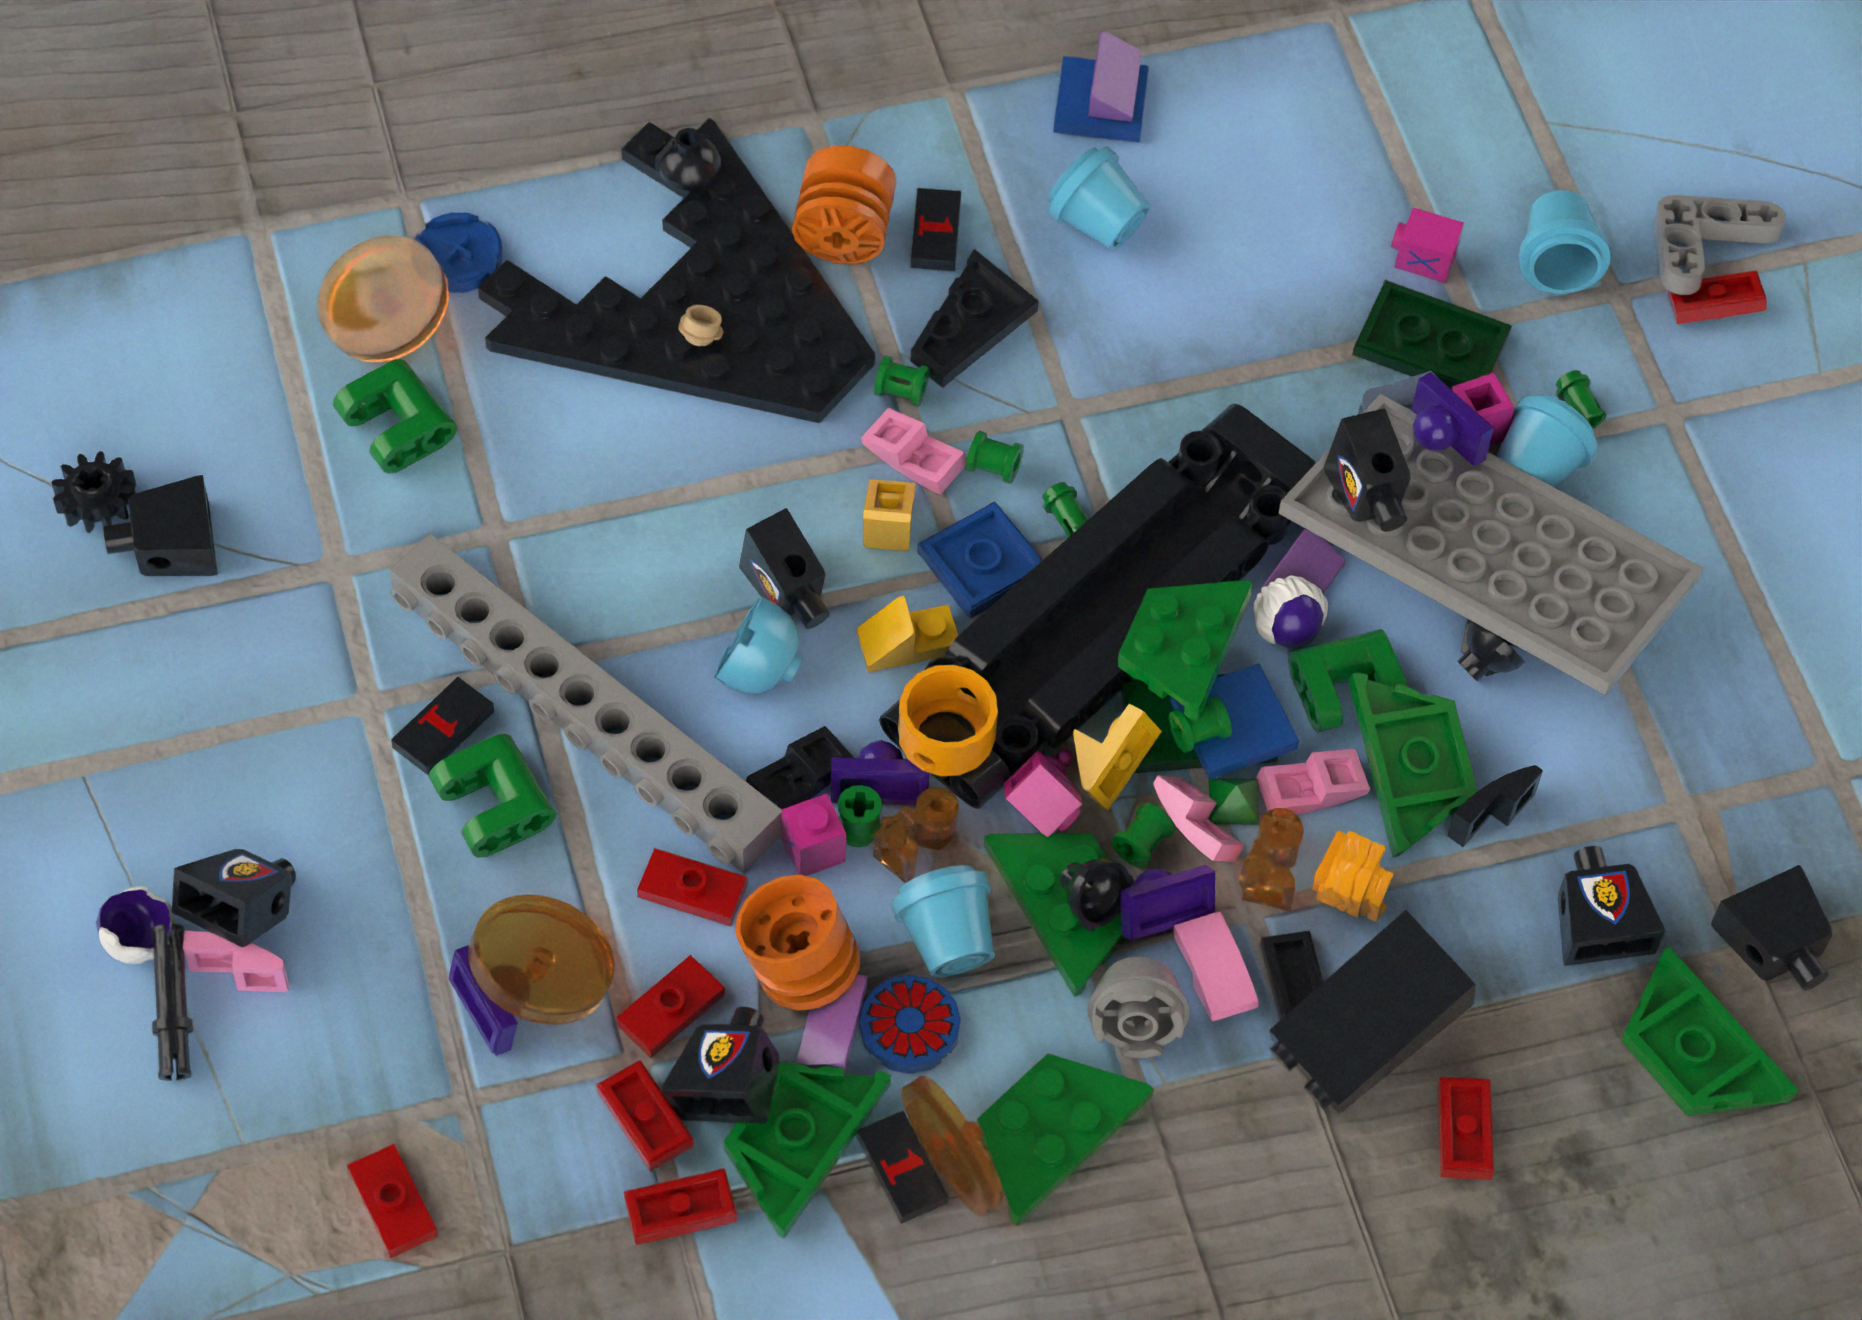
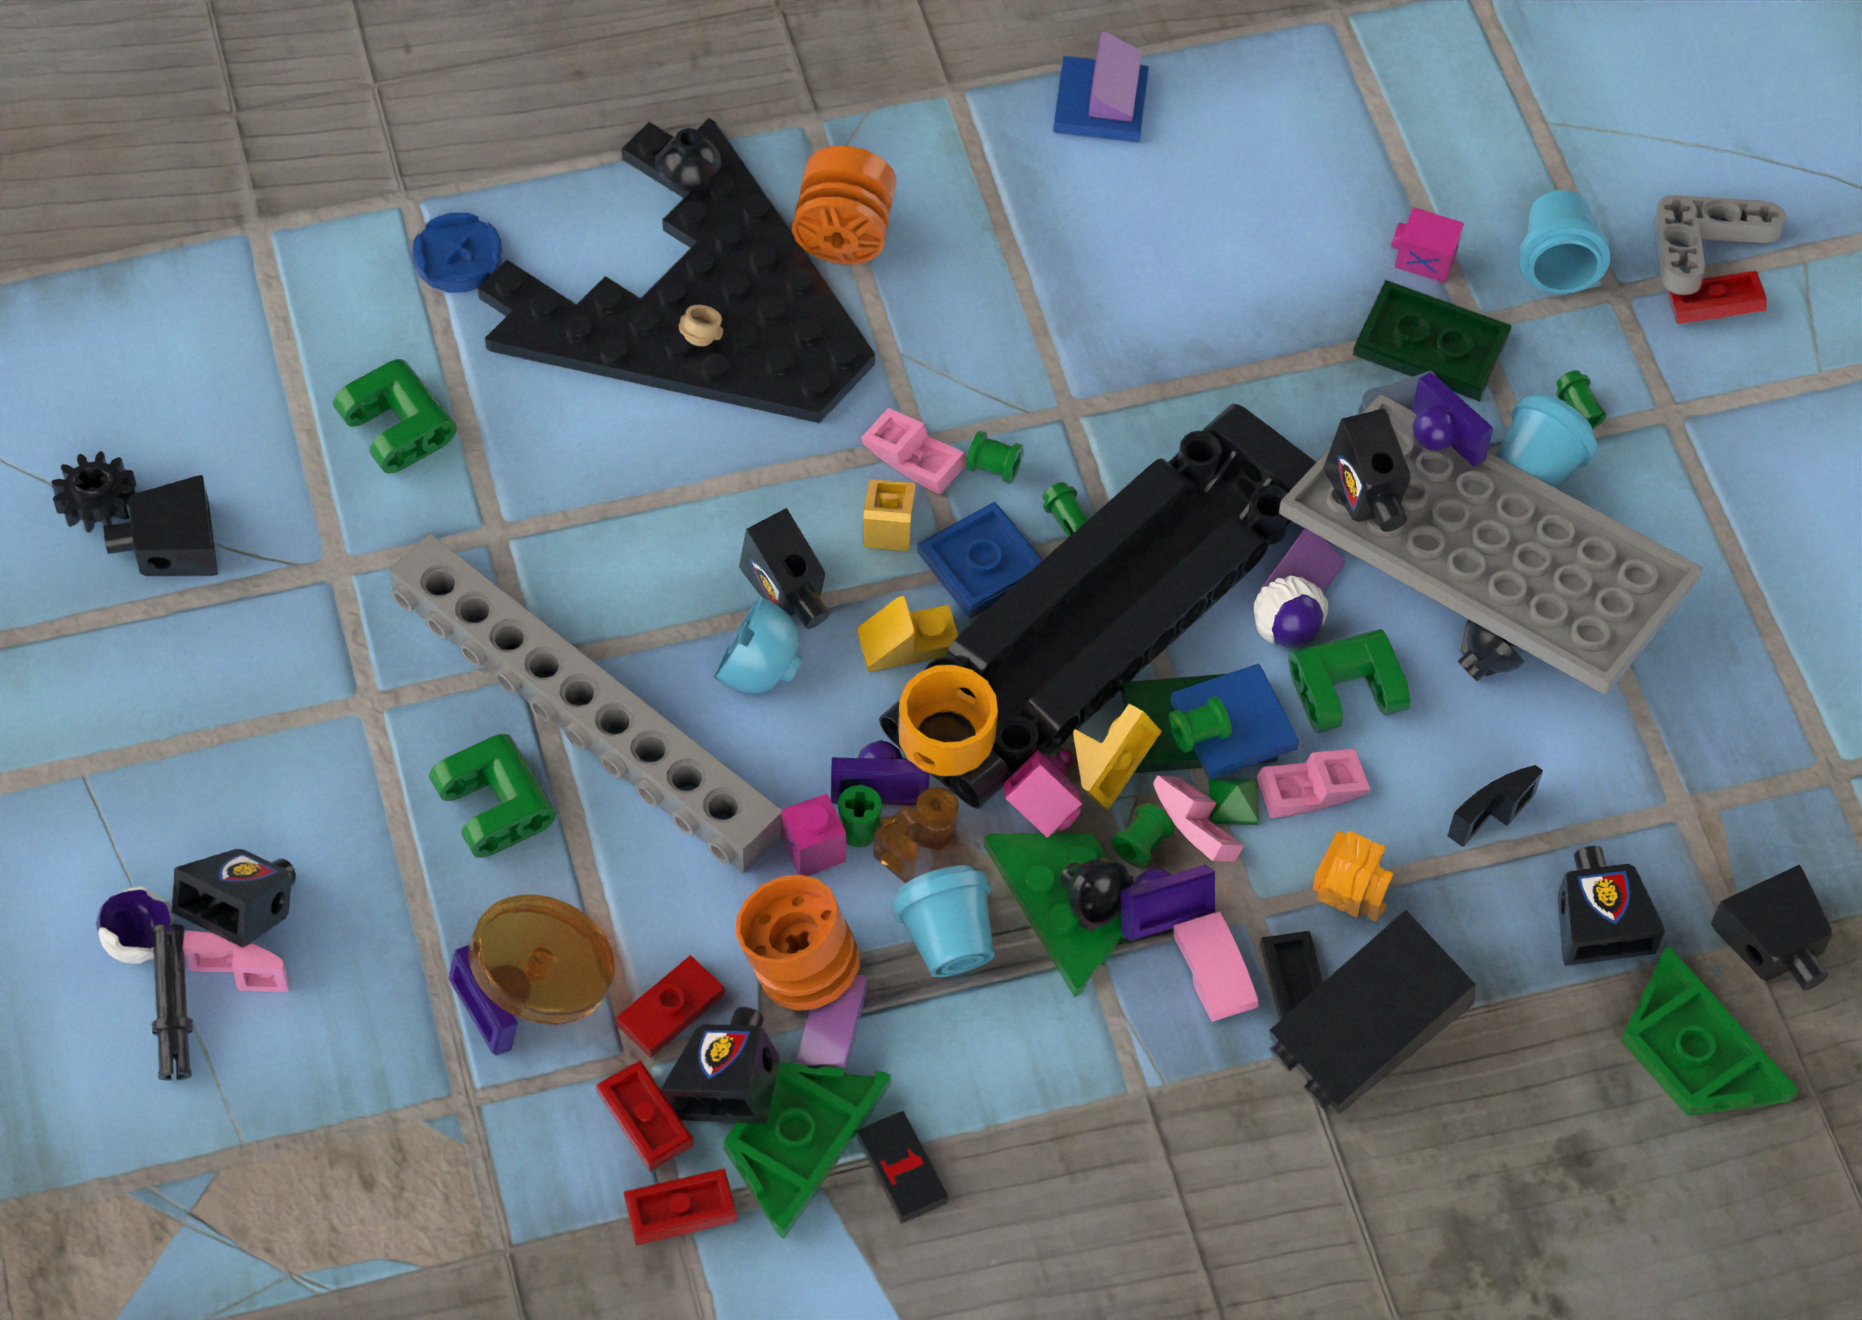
(383, 298): clear orange piece -> none
(392, 1200): red plate -> none
(442, 725): black tile -> none
(692, 887): red plate -> none
(802, 770): black slope -> none
(885, 380): green bush -> none
(909, 1024): tile -> none
(936, 229): black tile -> none
(953, 1145): clear orange piece -> none
(974, 318): black wing -> none
(1053, 1125): green wing -> none
(1099, 198): medium azure piece -> none
(1138, 1007): light grey cone -> none
(1183, 639): green wing -> none
(1266, 870): clear orange leg -> none
(1413, 757): green wing -> none
(1465, 1128): red plate -> none
(1490, 402): dark pink brick -> none

